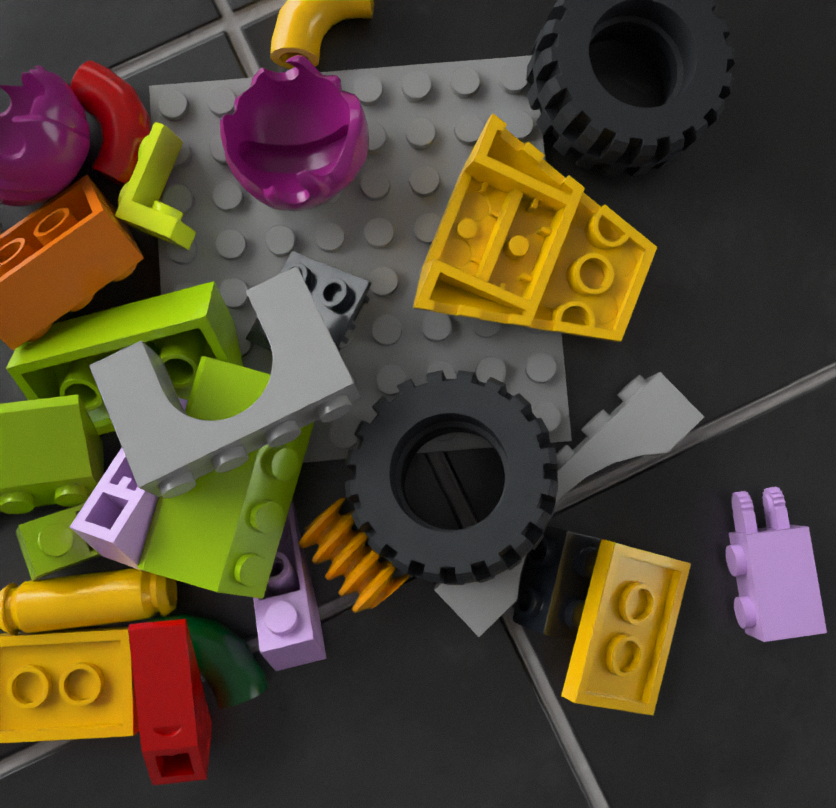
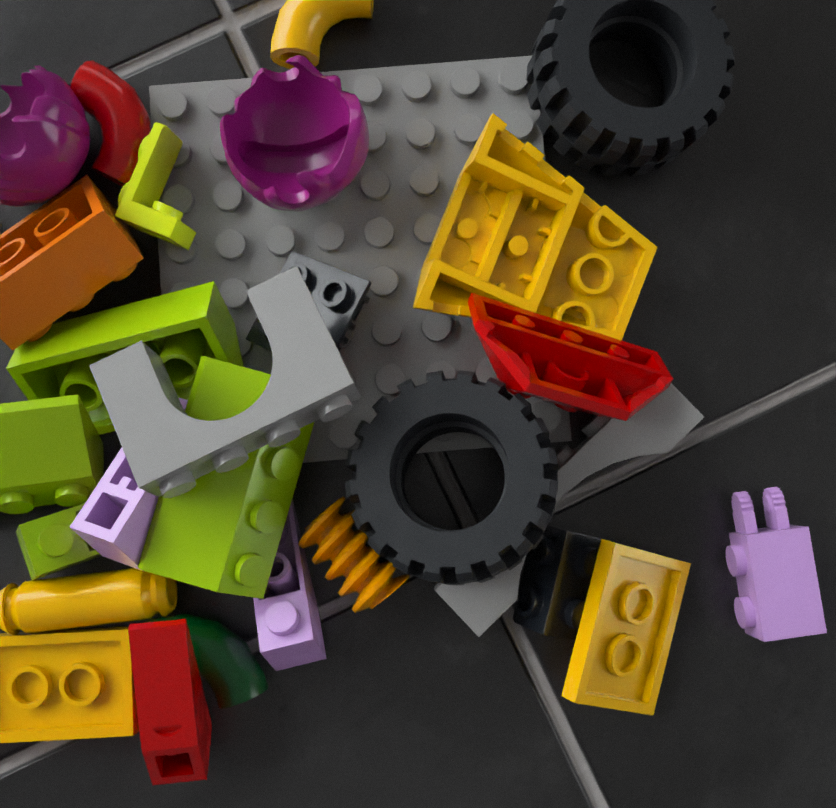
(566, 361): none -> red wedge

